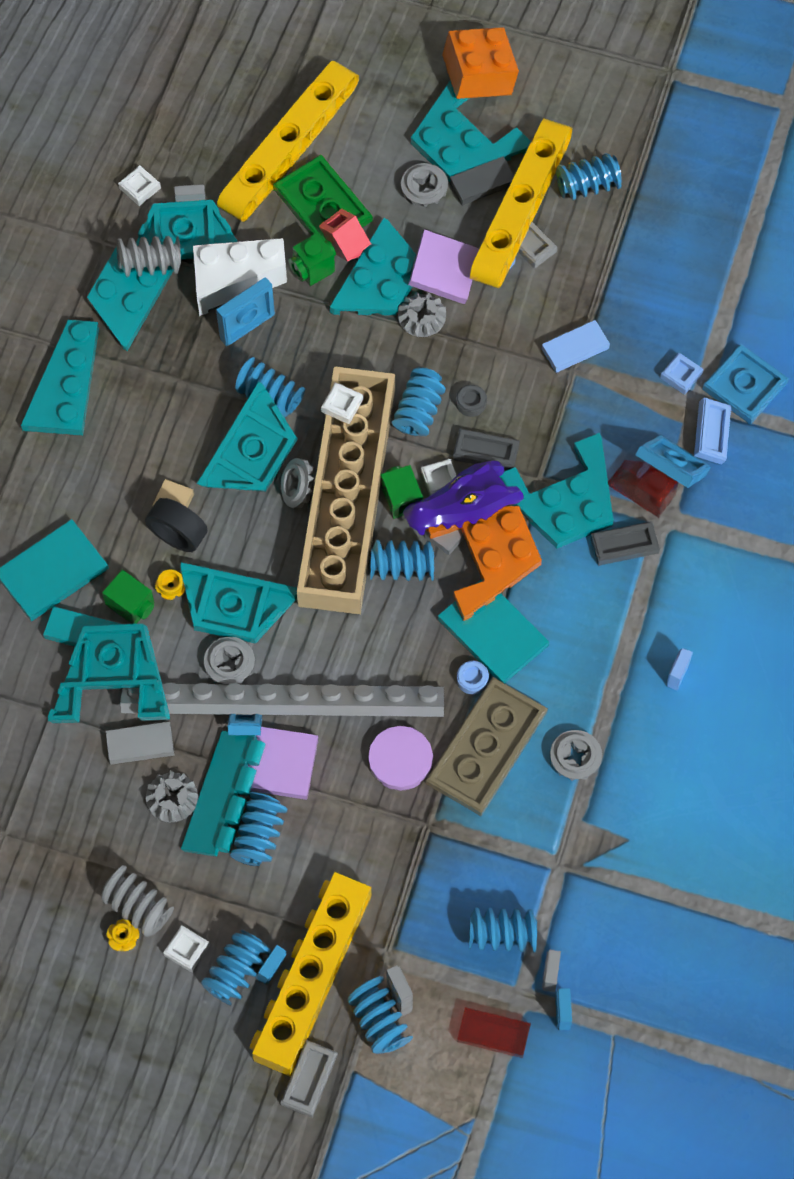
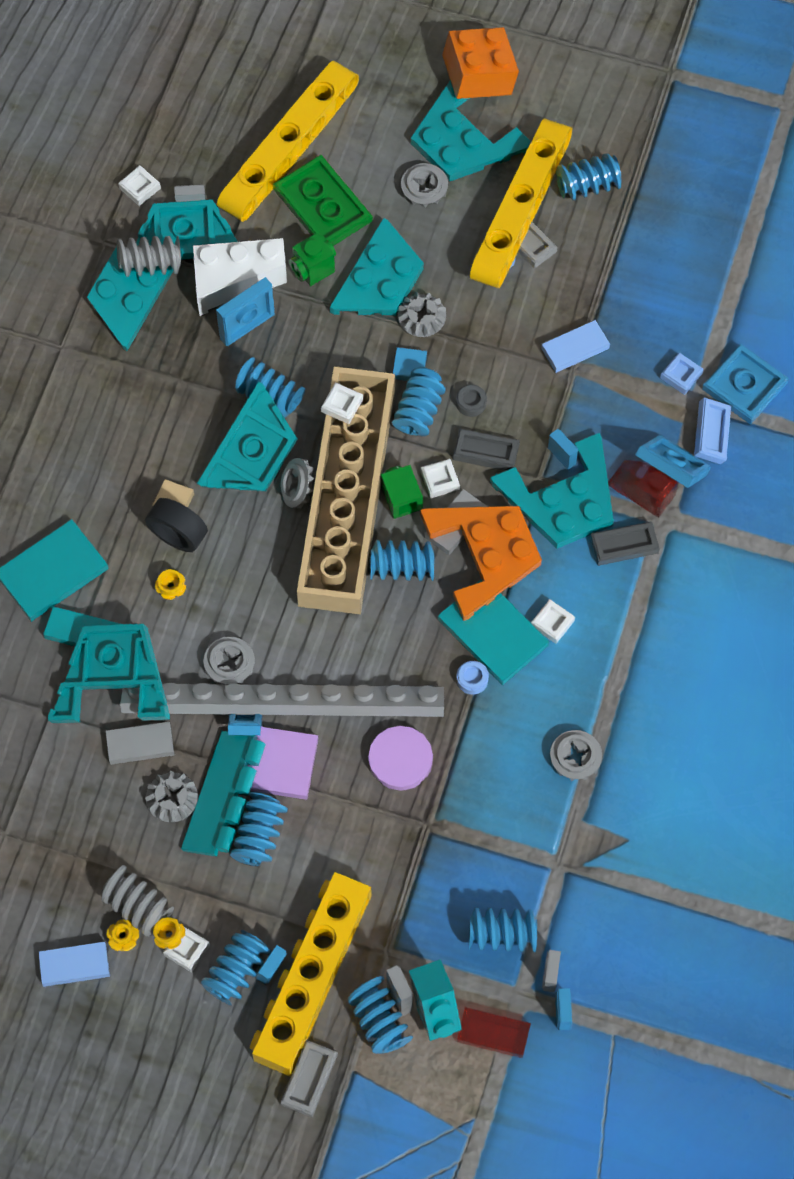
(65, 385): teal wing -> none
(74, 964): none -> light blue tile
(129, 598): green brick -> none
(167, 925): none -> yellow plate
(234, 603): teal wing -> none
(345, 235): coral brick -> none
(406, 361): none -> dark azure tile
(435, 1000): none -> teal brick
(443, 267): lavender tile -> none
(467, 497): dark purple animal -> none
(482, 180): dark grey tile -> none
(486, 746): dark tan tile -> none
(553, 621): none -> white tile
(563, 448): none -> dark azure tile
(679, 669): light blue tile -> none

